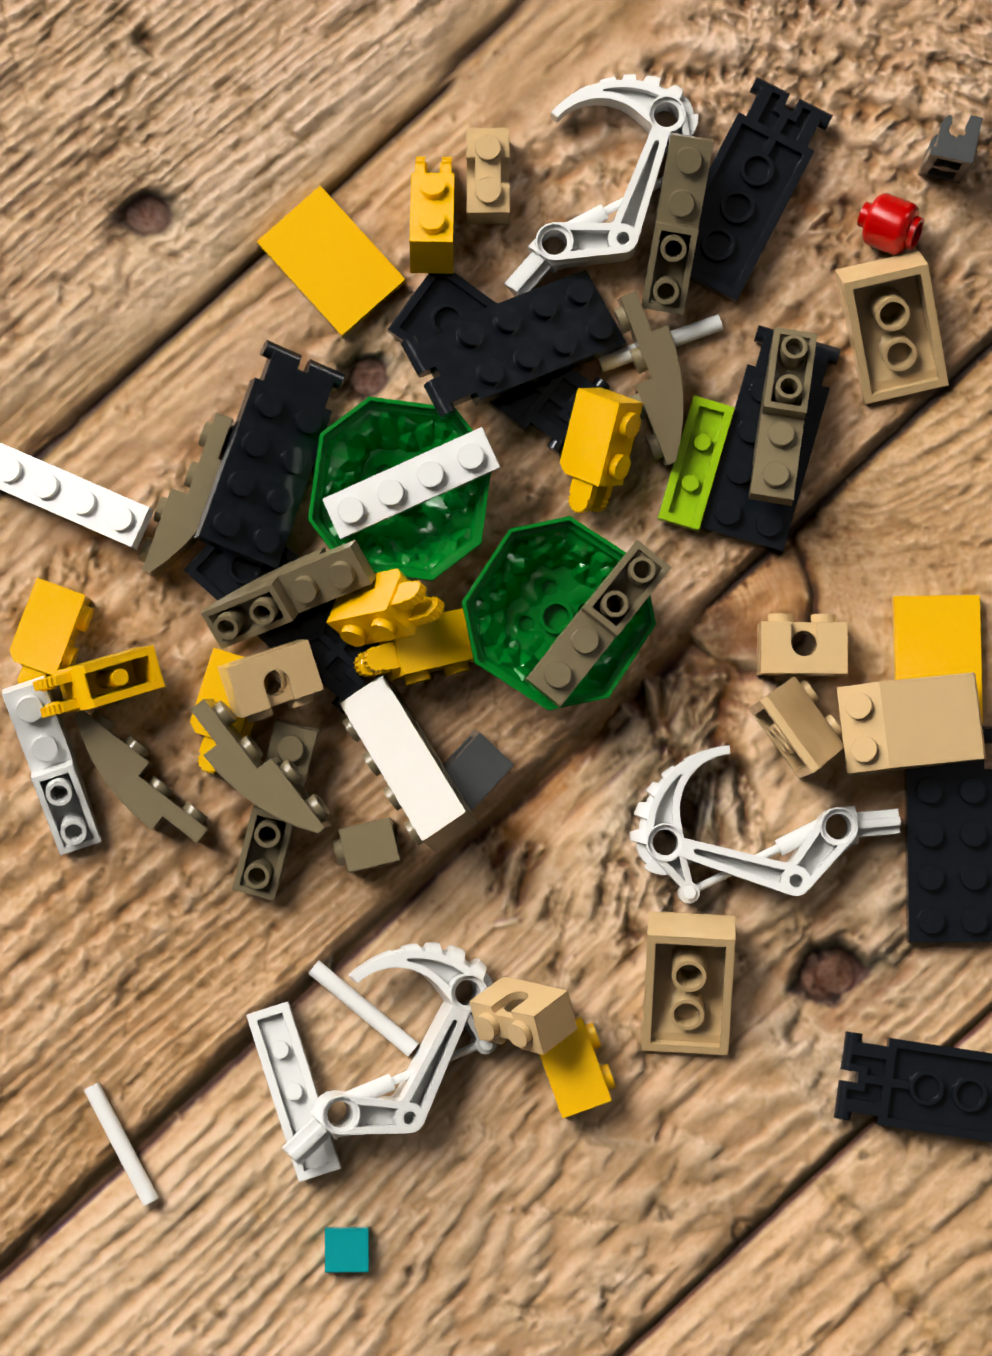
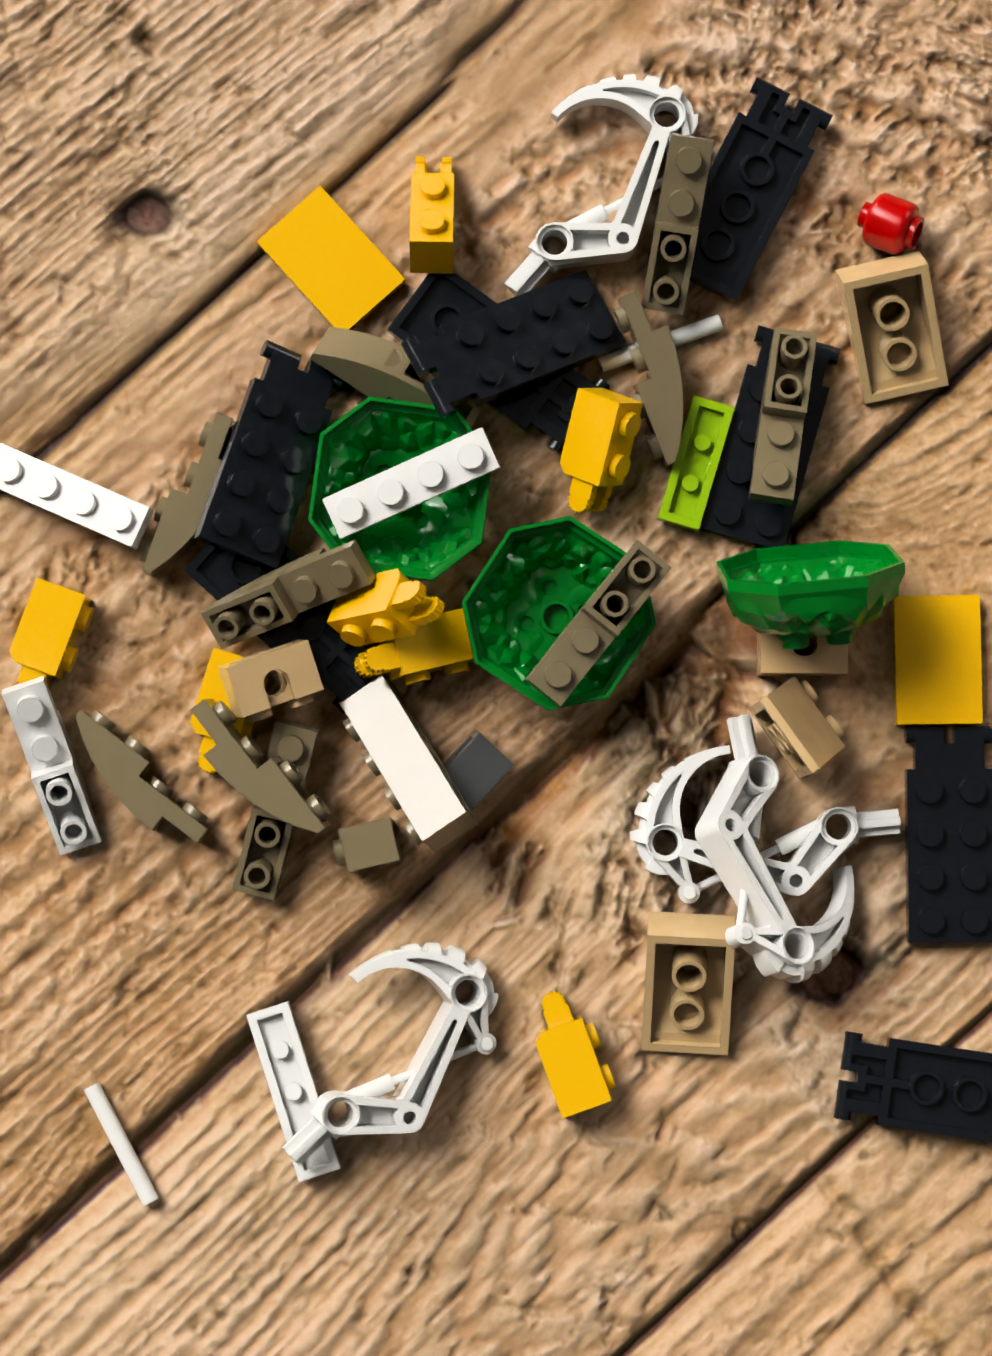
(103, 680): yellow hinge -> none
(347, 1249): teal tile -> none
(363, 1008): white bar -> none
(377, 368): none -> dark tan slope
(488, 175): tan brick -> none
(533, 1025): tan brick -> none
(727, 839): none -> white piece
(811, 588): none -> green rock
(911, 723): tan slope -> none
(949, 156): dark grey hinge -> none

